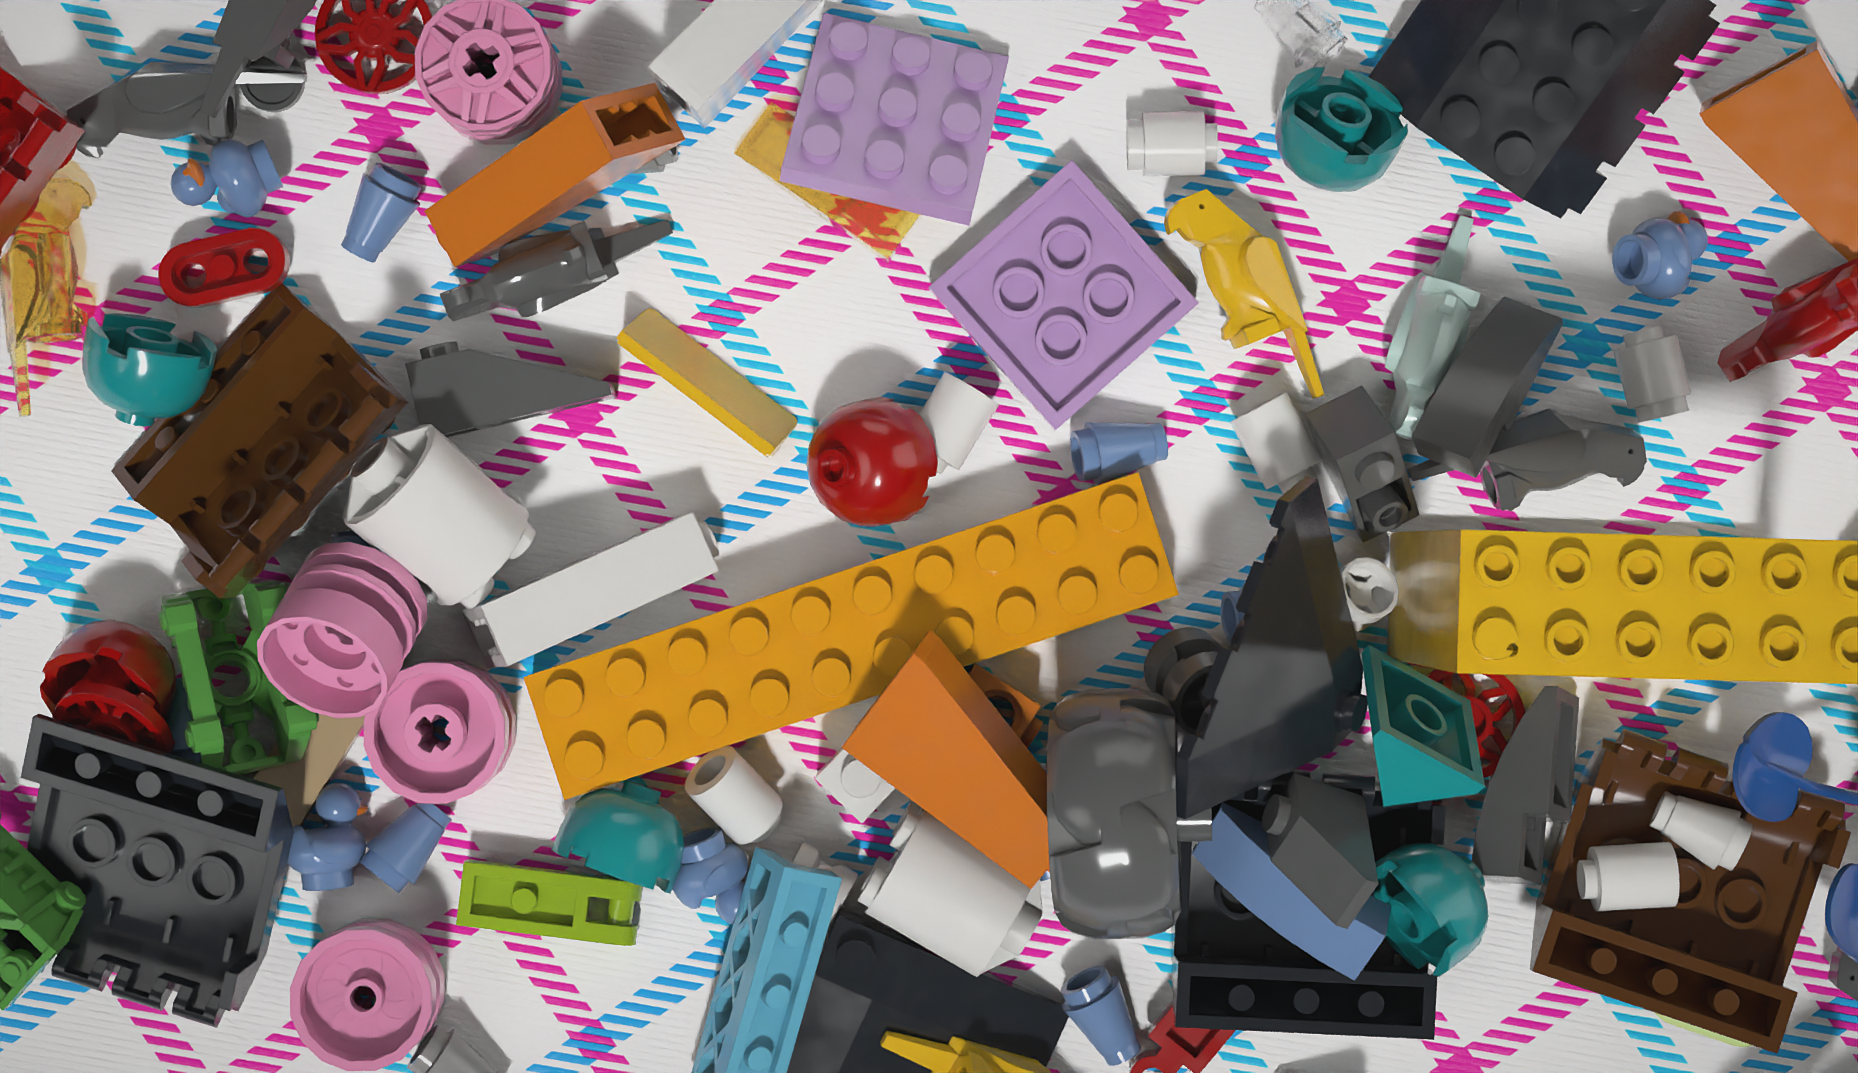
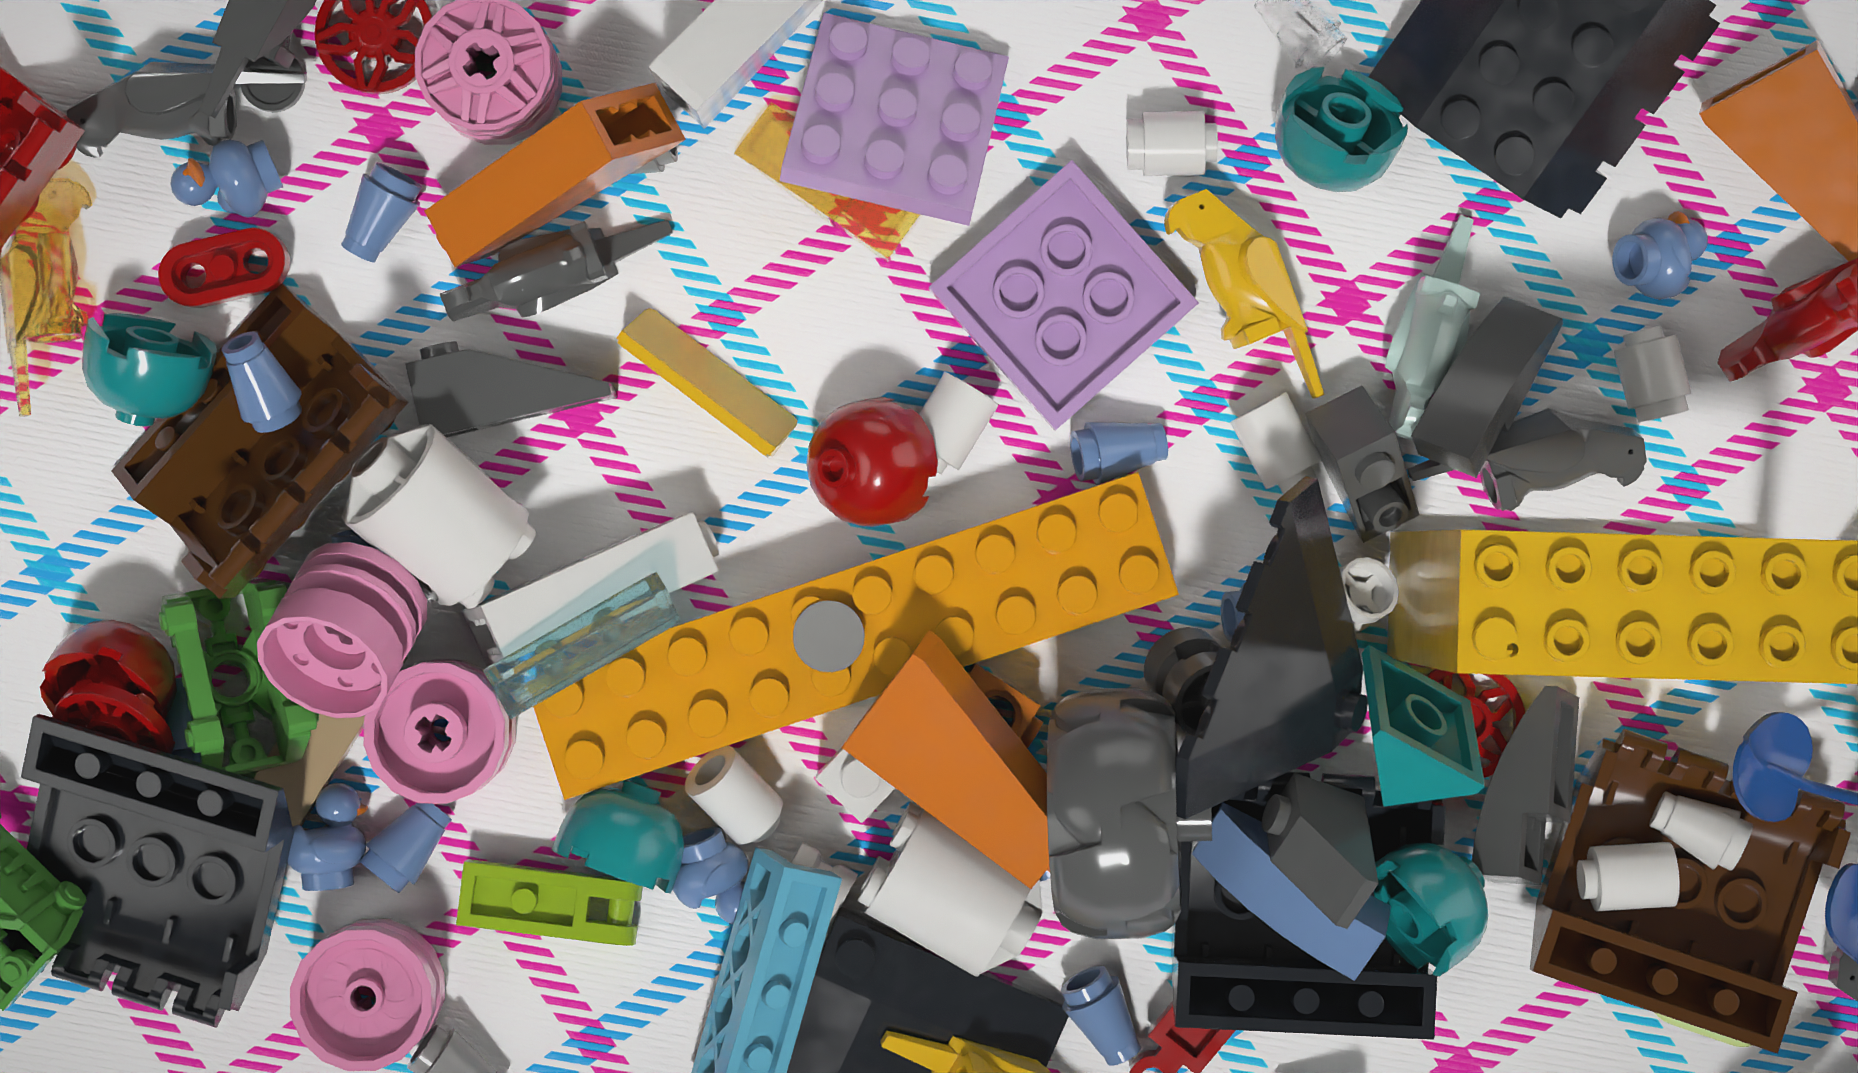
(260, 384): none -> medium blue cone
(582, 645): none -> clear light blue tile
(828, 636): none -> light grey sticker

